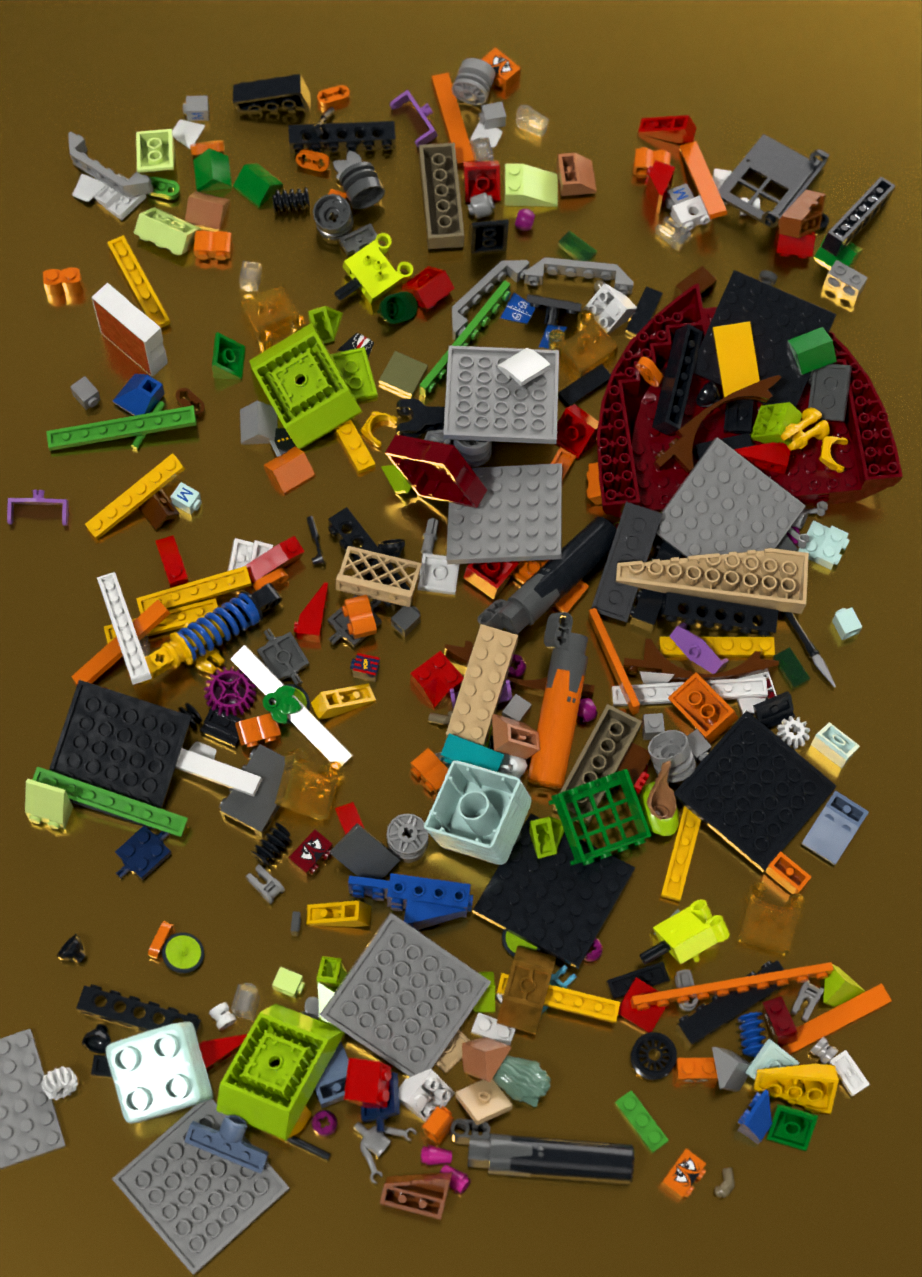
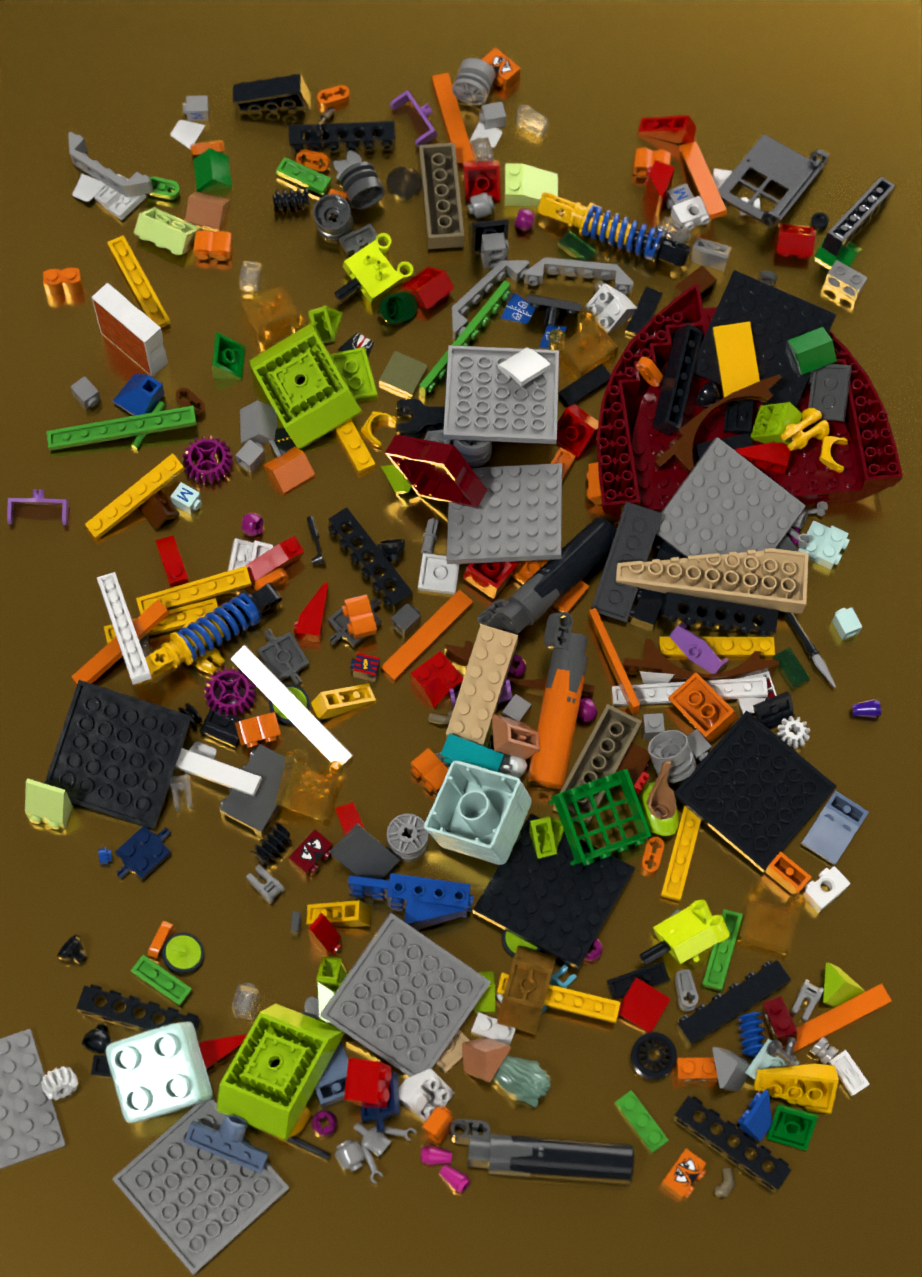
(104, 856): none -> blue plate
(114, 802): bright green plate -> none
(155, 150): yellowish green slope -> none
(161, 980): none -> bright green plate
(179, 784): none -> clear piece
(206, 469): none -> magenta gear
(222, 1016): white wheel -> none
(250, 456): none -> light grey brick
(252, 524): none -> magenta piece
(256, 184): green slope -> none
(284, 704): green plate -> none
(288, 982): yellowish green brick -> none
(303, 176): none -> bright green plate
(325, 936): none -> red slope
(349, 1155): none -> light grey head
(389, 593): tan fence -> none
(404, 183): none -> clear smoke tile
(417, 1193): dark orange wedge -> none
(426, 635): none -> orange tile
(483, 1101): tan plate -> none
(493, 249): none -> light grey brick
(575, 174): nougat slope -> none
(614, 231): none -> piece
(648, 853): none -> orange beam
(710, 254): none -> light grey slope
(723, 952): none -> bright green plate
(740, 985): orange plate -> none
(772, 1180): none -> black brick
(776, 1049): none -> flat silver piece
(803, 215): dark orange wedge -> none
(817, 897): none -> white brick
(834, 745): light aqua slope -> none
(867, 709): none -> dark purple cone

